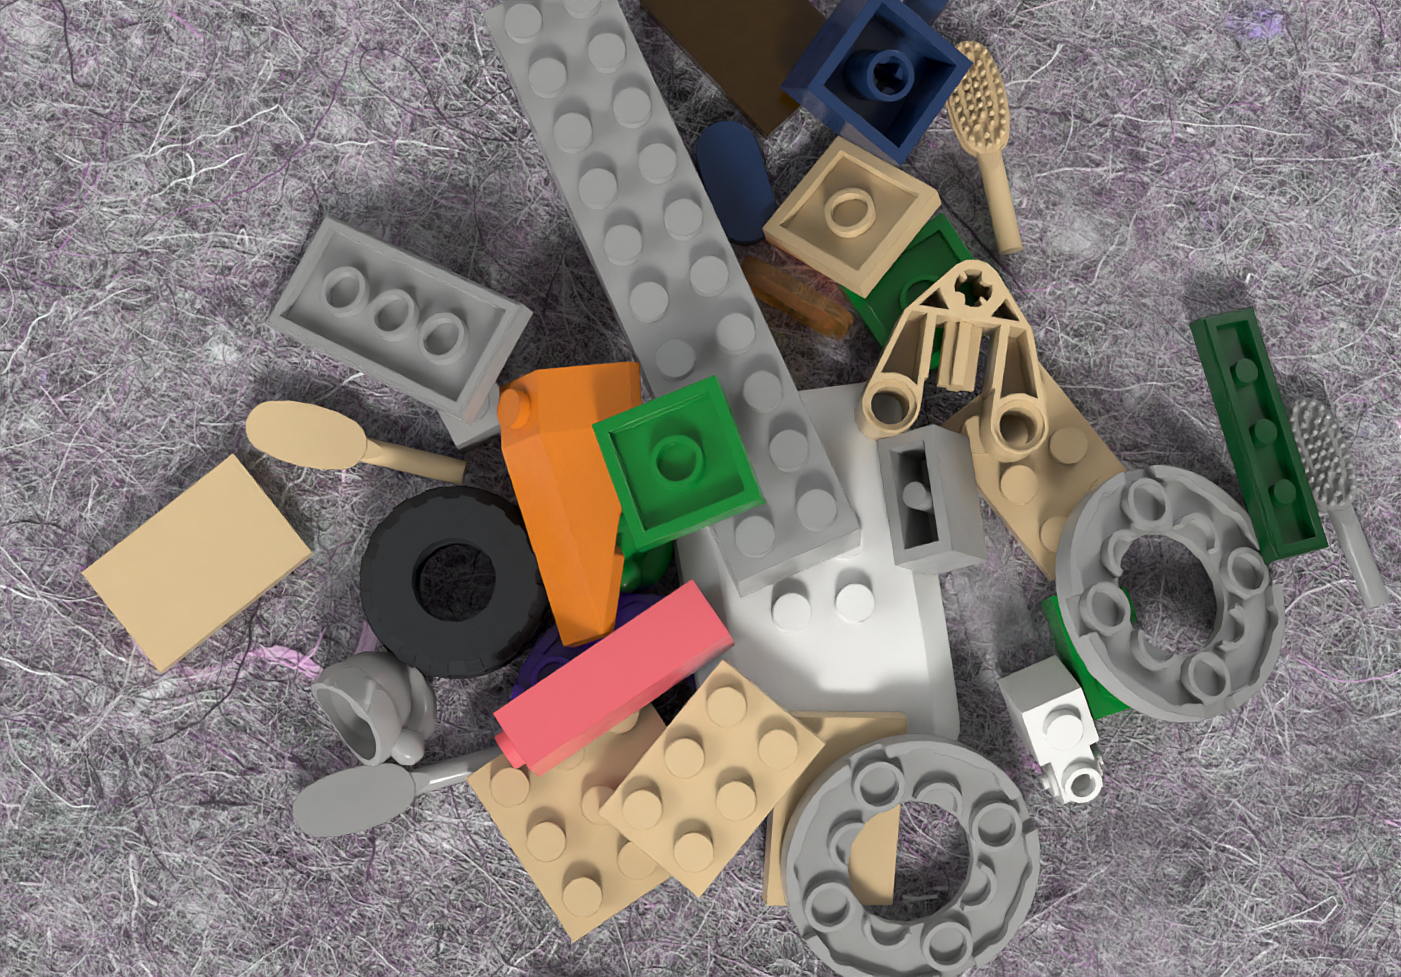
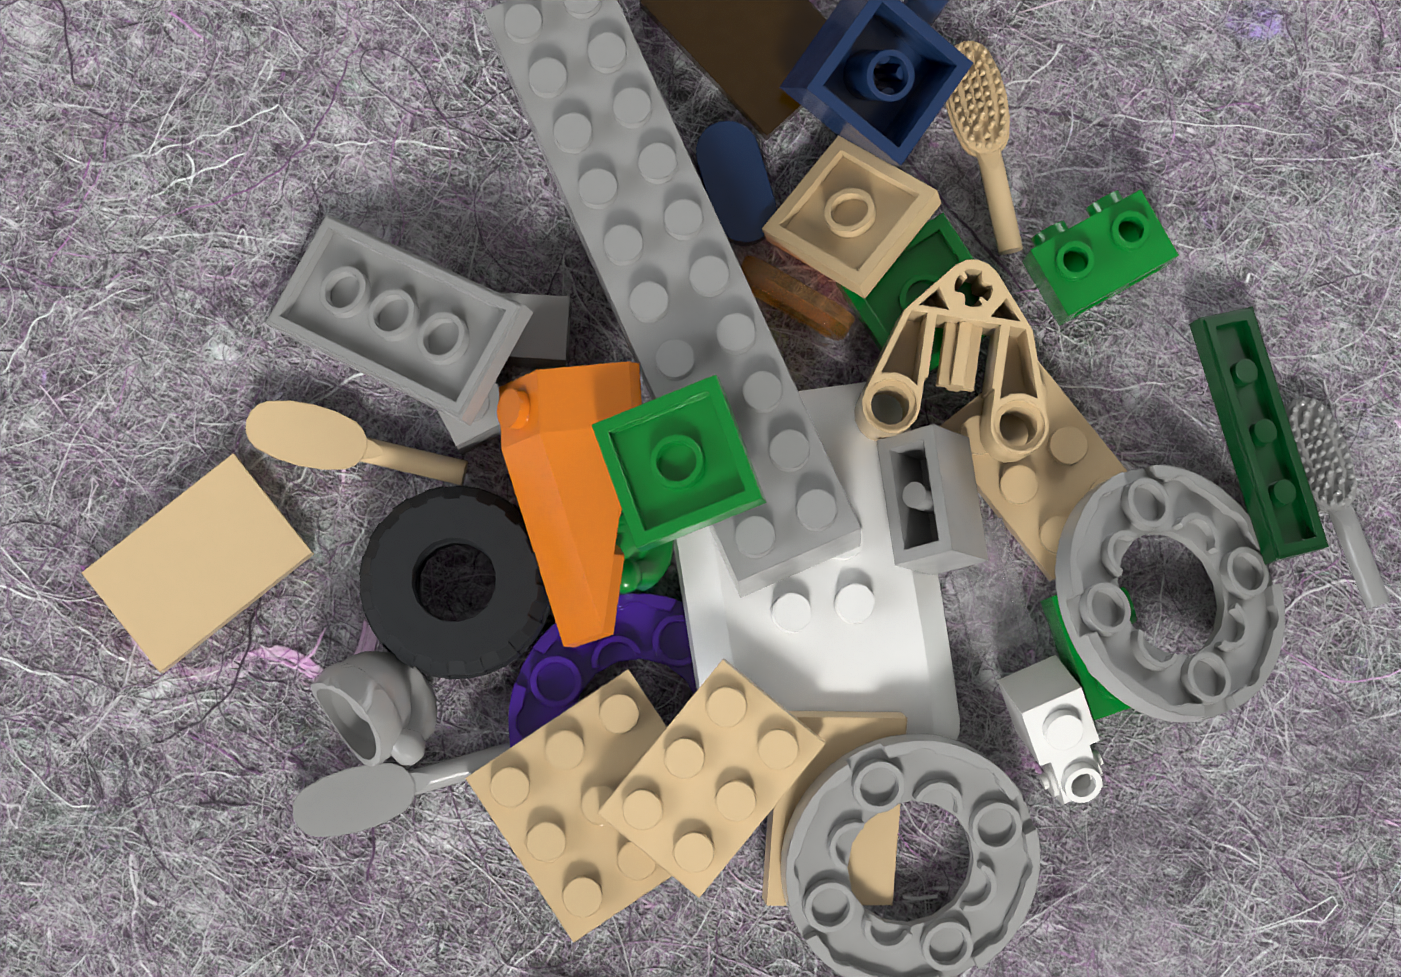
(547, 333): none -> light grey brick
(611, 680): coral brick -> none
(1098, 256): none -> green brick

